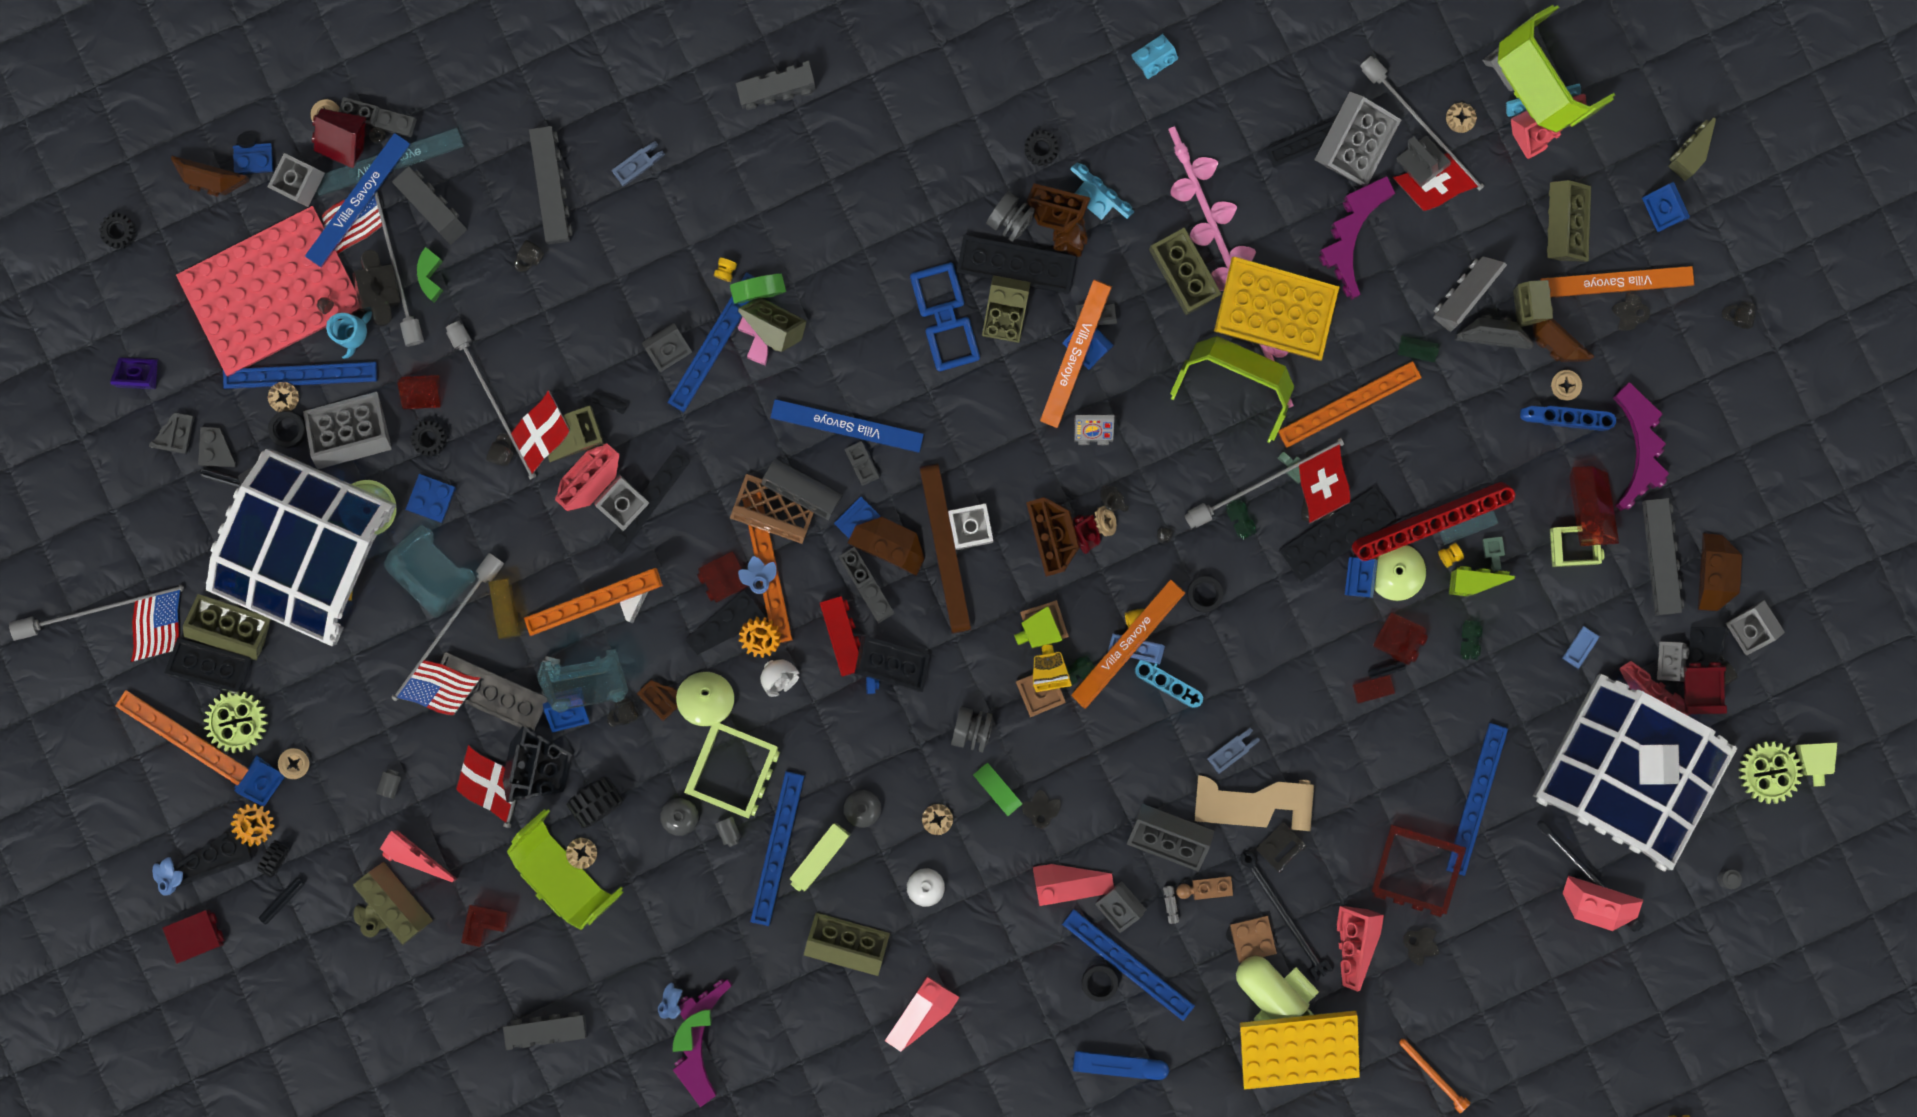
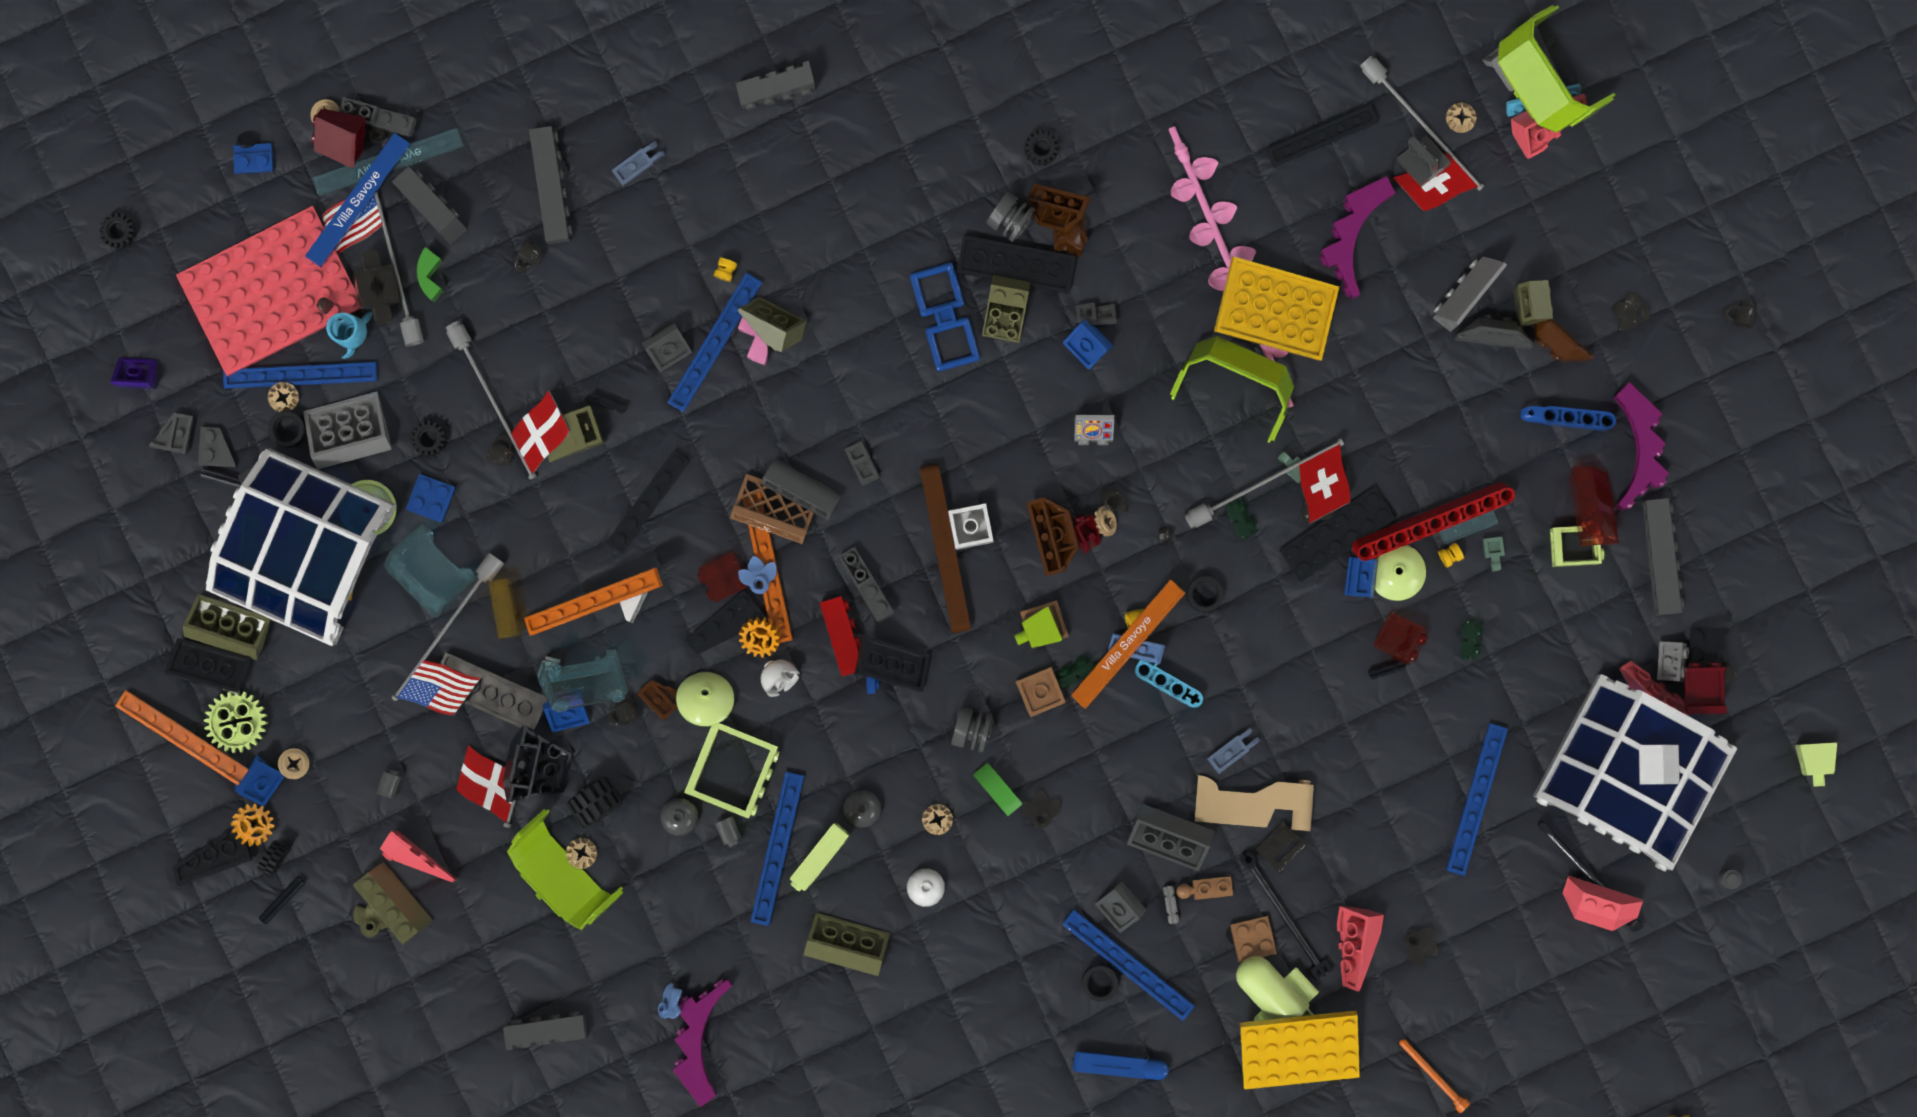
(153, 623): flag -> none
(166, 876): medium blue plate -> none
(193, 936): dark red panel -> none
(208, 178): reddish brown wedge -> none
(296, 180): light grey brick -> none
(419, 391): clear red bracket -> none
(479, 920): clear red brick -> none
(588, 478): coral wedge -> none
(621, 502): light grey slope -> none
(684, 1037): bright green brick -> none
(757, 287): bright green brick -> none
(847, 426): blue tile -> none
(857, 514): blue plate -> none
(889, 543): reddish brown wedge -> none
(925, 1010): coral wedge -> none
(1050, 670): yellow torso -> none
(1065, 883): coral wedge -> none
(1076, 353): orange tile -> none
(1101, 197): medium azure bracket -> none
(1155, 56): medium azure bracket -> none
(1184, 271): olive slope -> none
(1349, 404): orange tile -> none
(1358, 139): light grey slope -> none
(1373, 689): clear red plate -> none
(1401, 899): clear red window -> none
(1418, 349): clear green hinge -> none
(1468, 582): lime slope -> none
(1569, 221): olive slope -> none
(1571, 378): tan gear -> none
(1580, 647): medium blue tile -> none
(1621, 281): orange tile -> none
(1665, 207): blue bracket -> none
(1690, 159): olive slope -> none
(1718, 572): reddish brown wedge -> none
(1755, 628): light grey slope -> none
(1767, 756): yellowish green gear -> none

